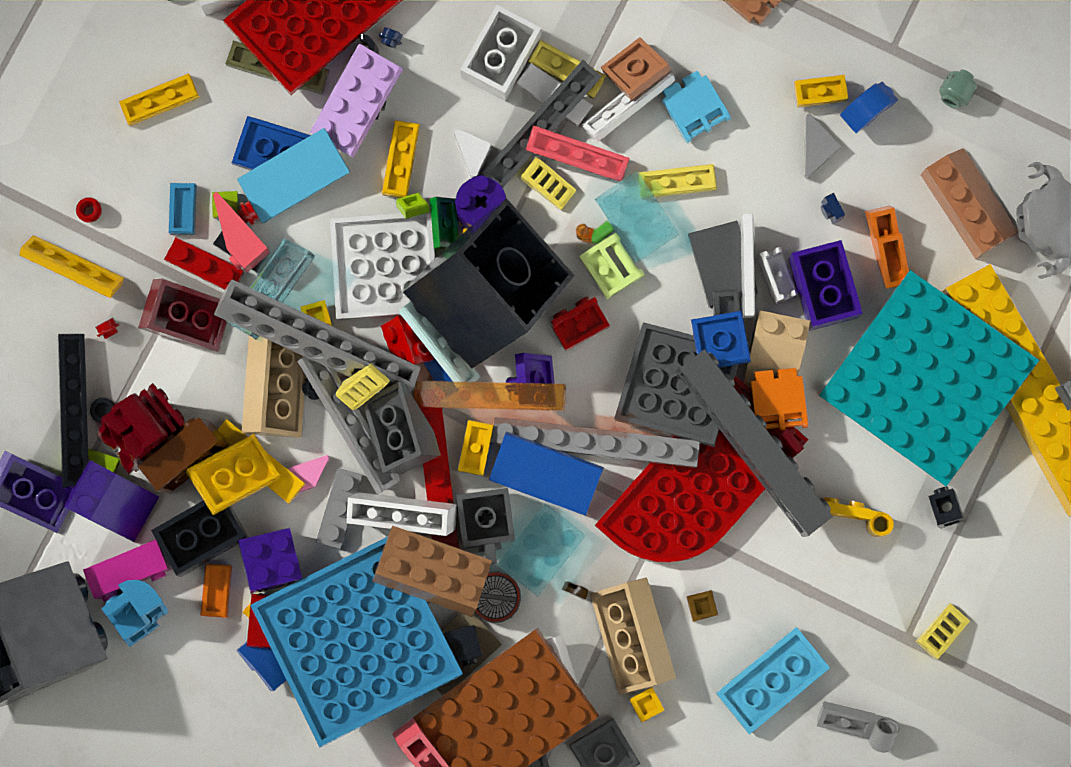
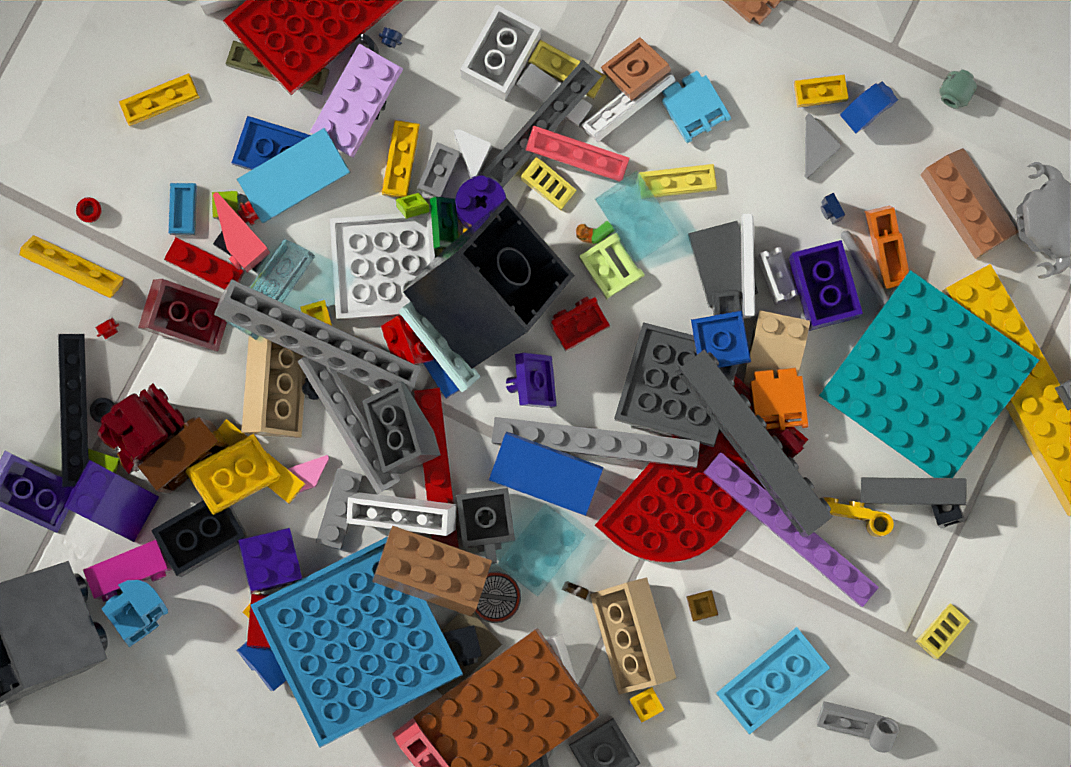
(216, 590): orange tile -> none
(360, 388): light yellow slope -> none
(438, 170): none -> light grey plate
(475, 448): yellow plate -> none
(490, 395): clear orange tile -> none
(811, 548): none -> medium lavender plate
(865, 267): none -> light grey piece
(913, 491): none -> dark grey tile

